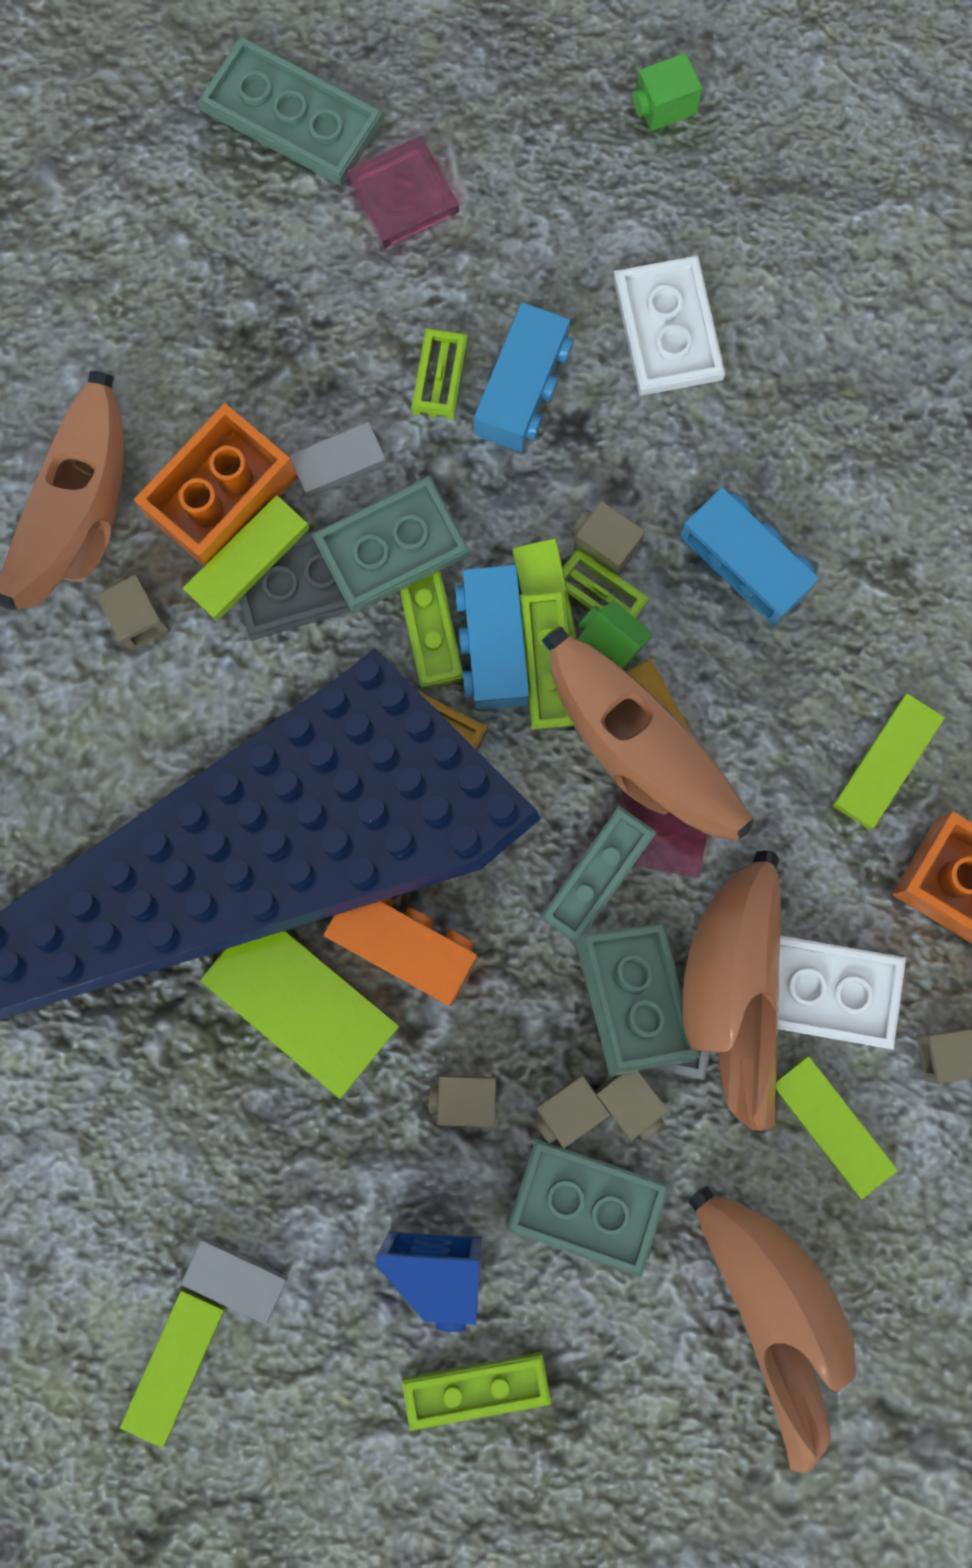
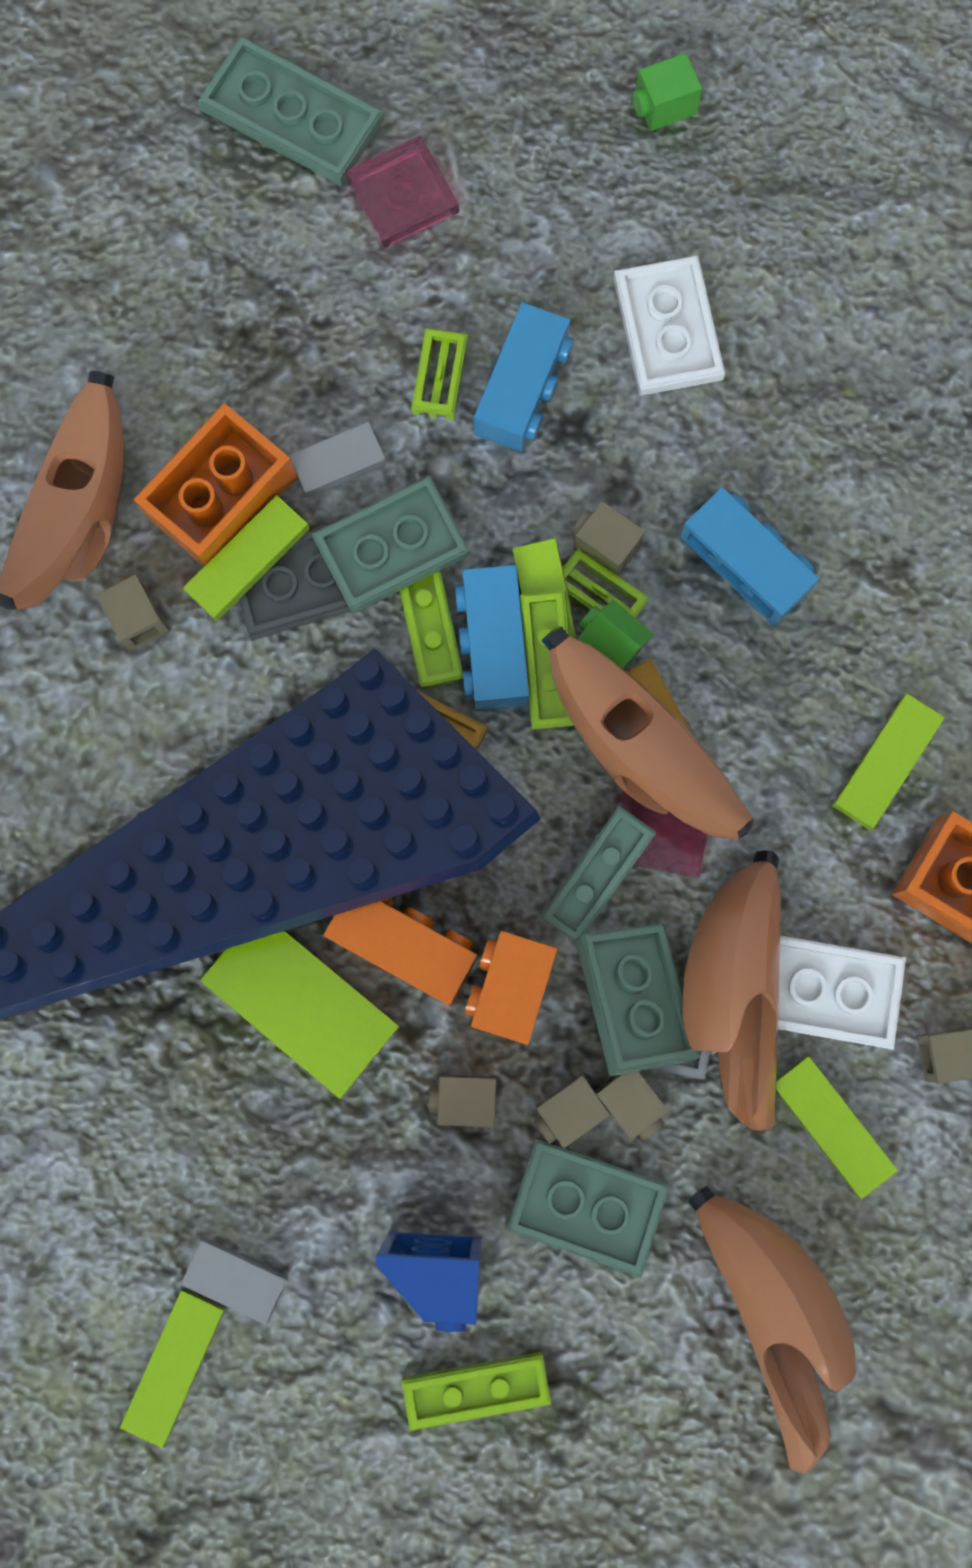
(512, 987): none -> orange brick

